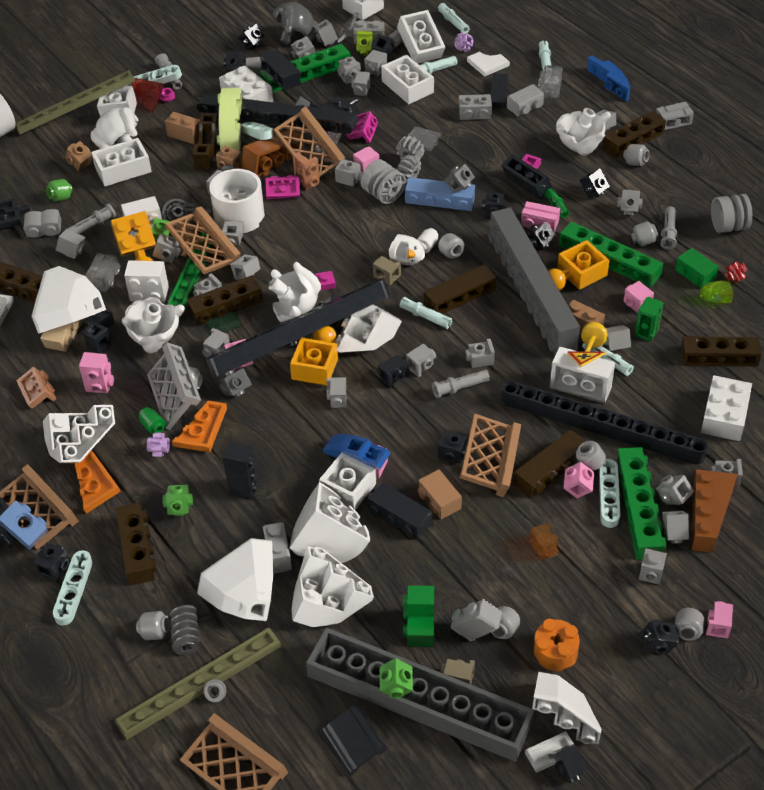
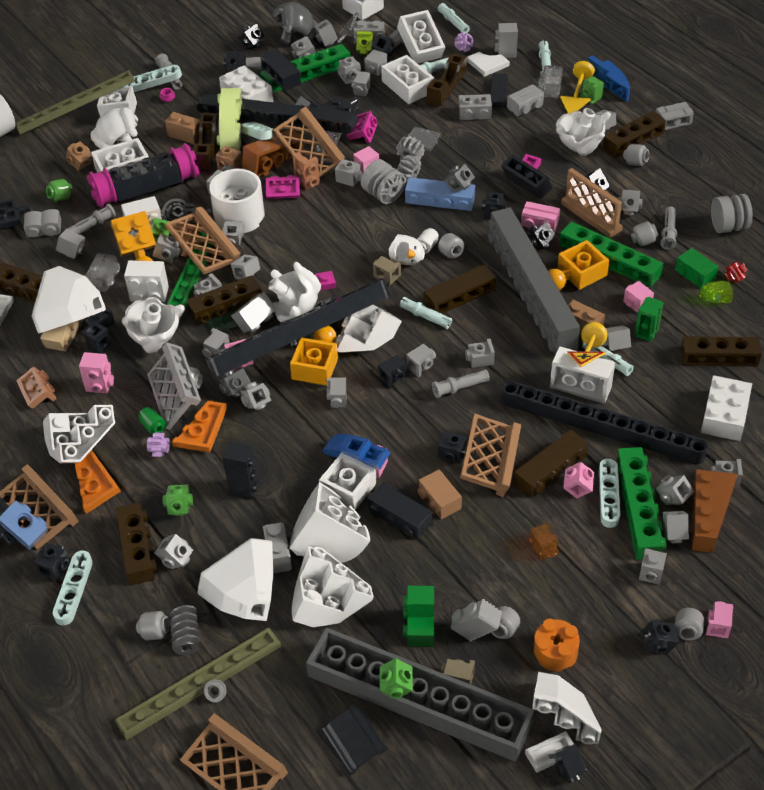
(143, 176): none -> black brick
(147, 92): clear red wing -> none
(174, 551): none -> light grey brick
(254, 312): none -> brick
(261, 393): none -> light grey brick
(454, 71): none -> dark brown arch
(507, 39): none -> light grey brick
(557, 202): green pin -> none
(582, 71): none -> yellow piece
(587, 209): none -> medium nougat fence
(591, 455): light grey head -> none
(592, 89): none -> bright green brick

